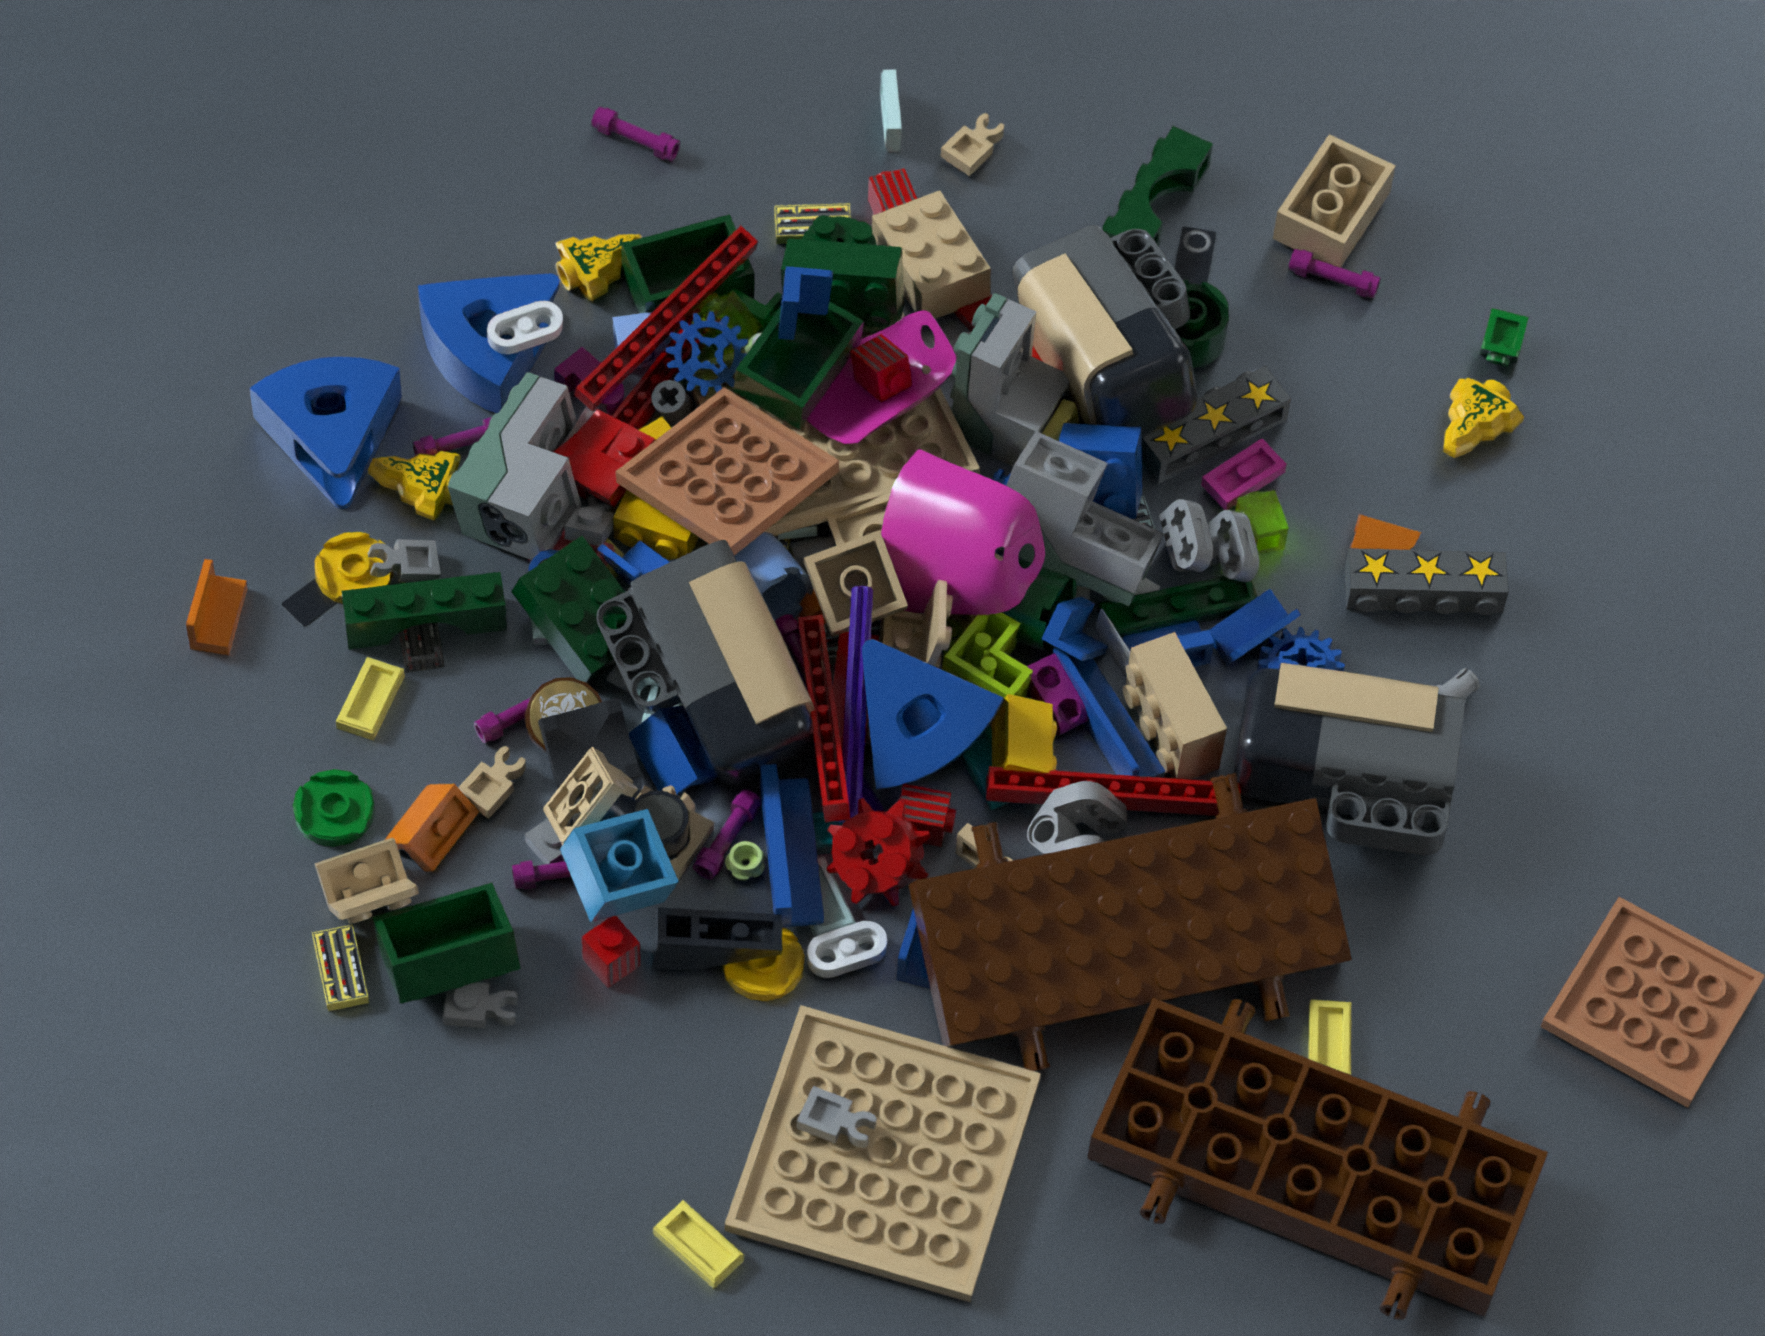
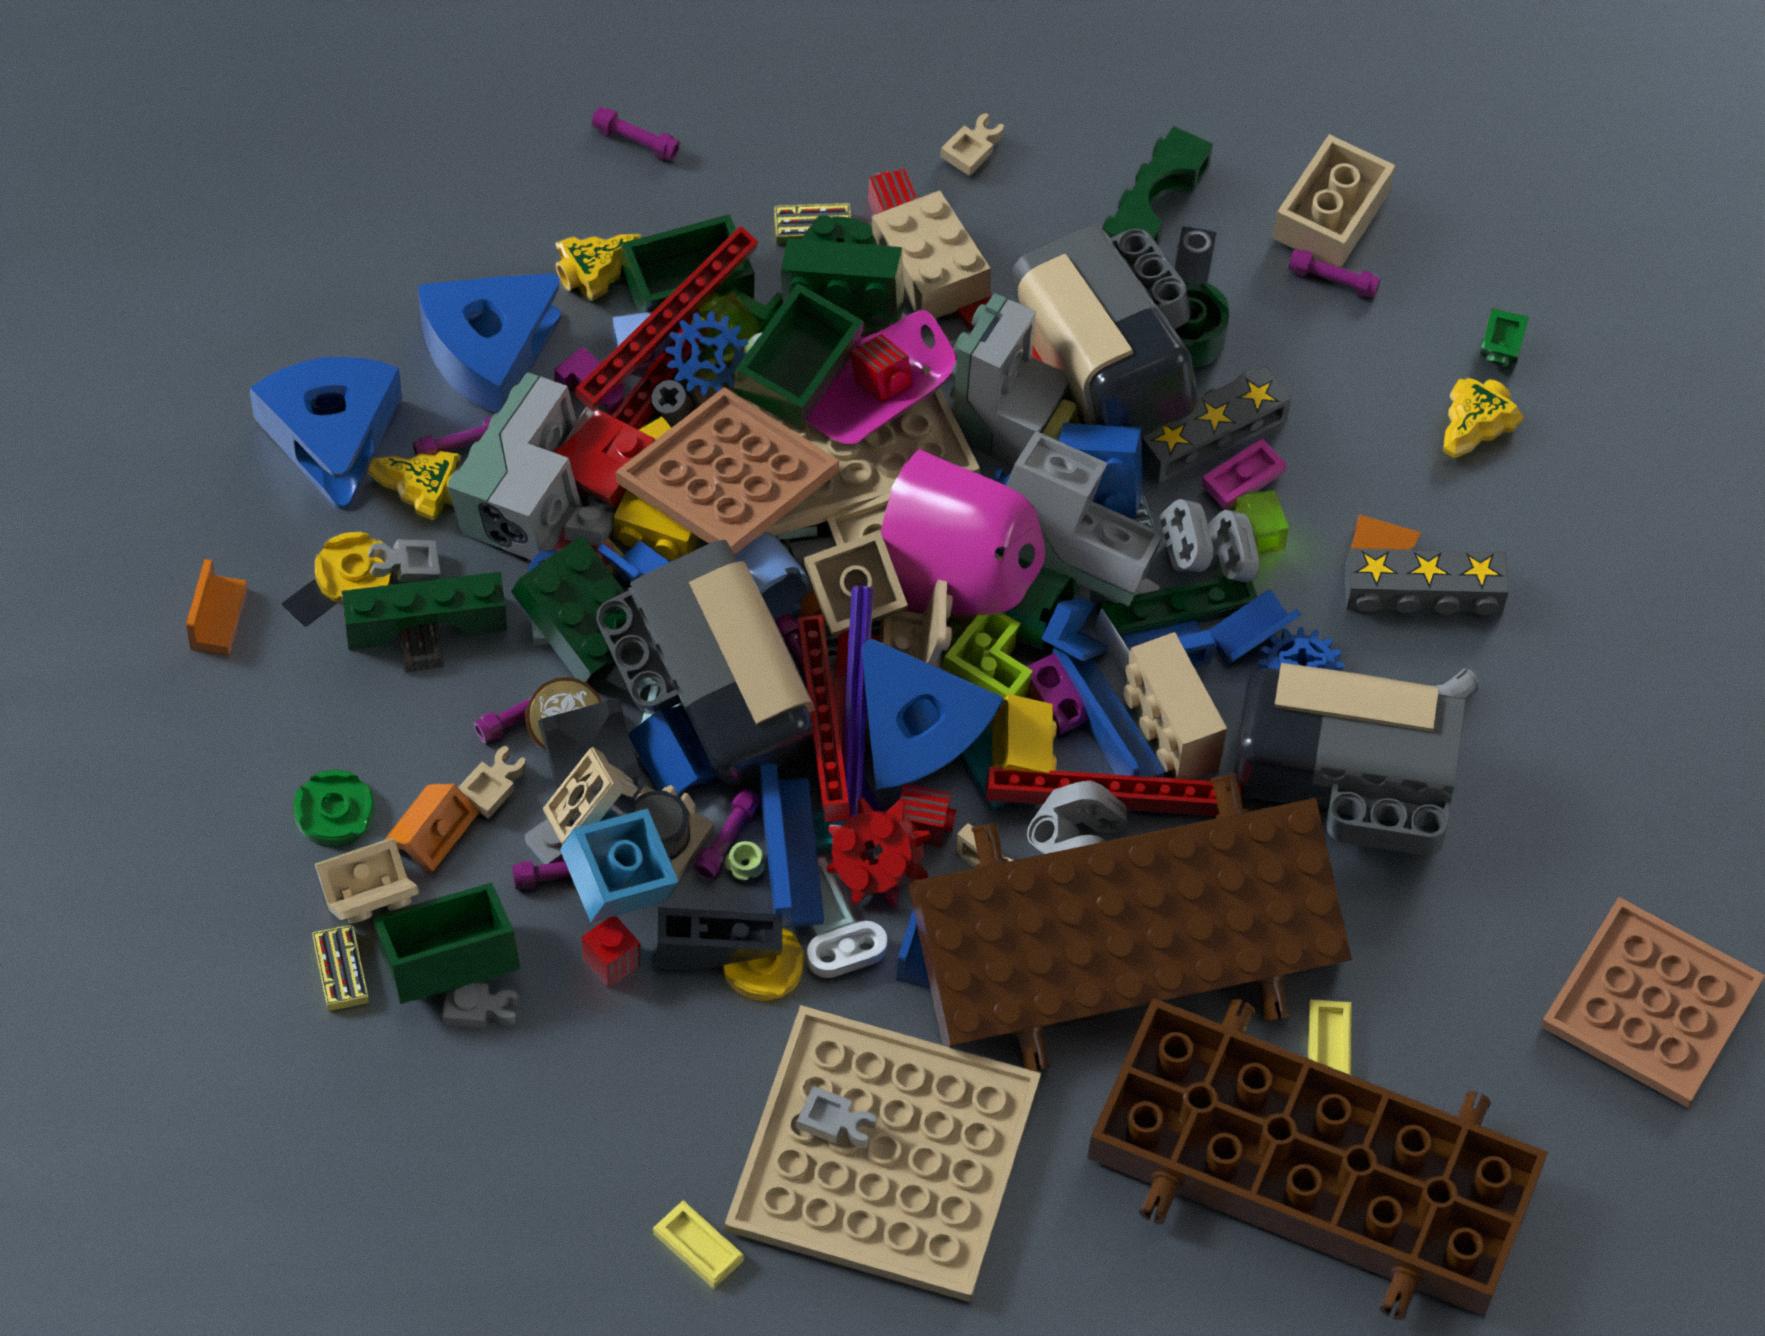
(370, 698): light yellow tile -> none
(522, 326): white plate -> none
(803, 292): blue panel -> none
(890, 110): light aqua tile -> none

